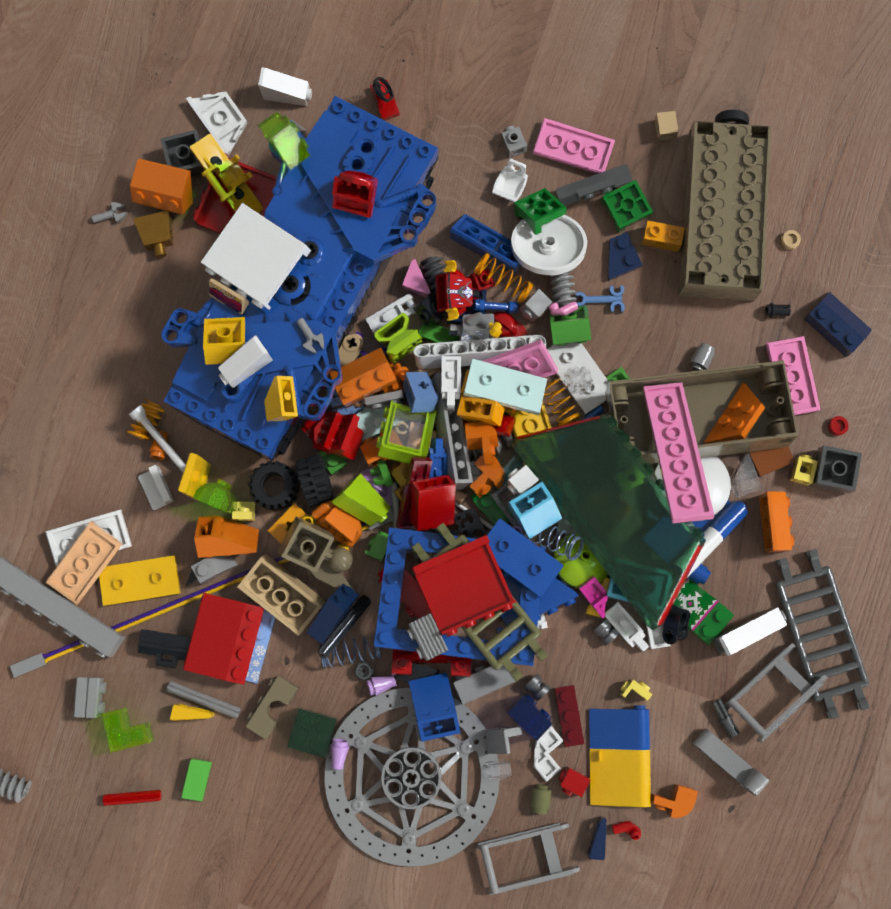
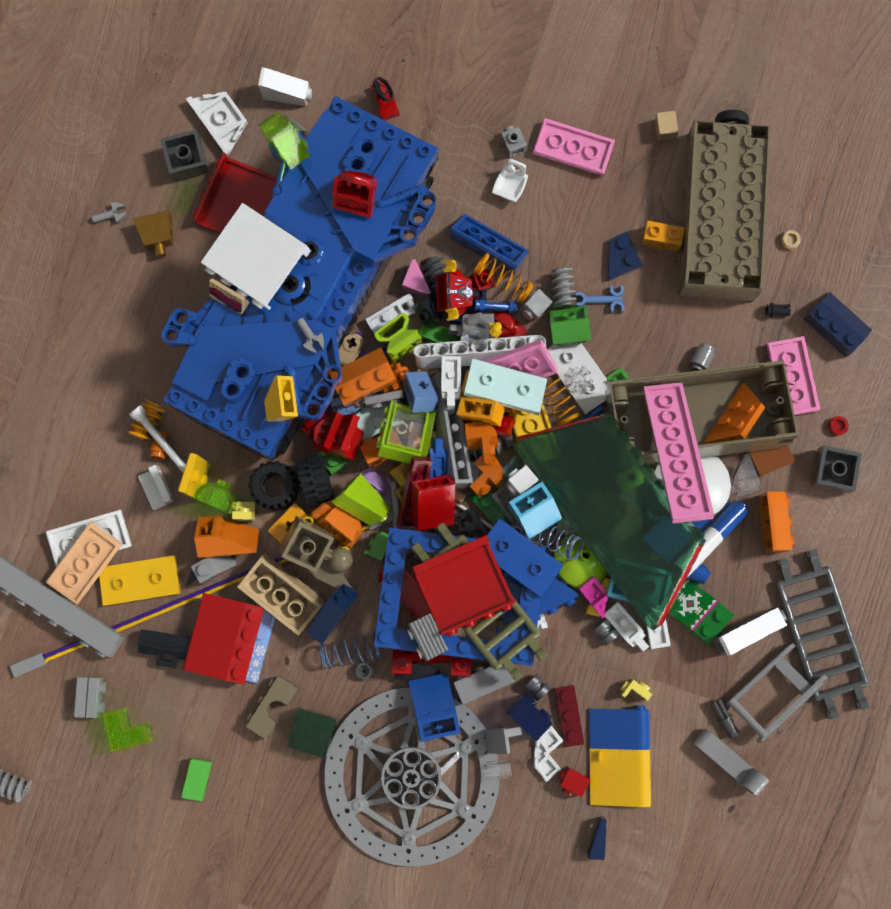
(132, 797): red axle -> none
(161, 186): orange slope -> none
(186, 712): yellow slope -> none
(203, 699): light grey axle -> none
(222, 338): yellow slope -> none
(230, 173): yellow piece -> none
(244, 362): white slope -> none
(339, 750): lavender cone -> none
(344, 626): black axle -> none
(380, 684): lavender cone -> none
(382, 473): bright green tile -> none
(539, 209): green piece -> none
(540, 799): olive brick -> none
(550, 852): light grey piece -> none
(554, 250): white dish -> none
(562, 311): bright pink arm -> none
(593, 185): dark grey bracket -> none
(626, 205): green piece -> none
(629, 828): red arm -> none
(677, 624): black piece -> none
(680, 804): orange brick -> none
(810, 466): light yellow brick -> none

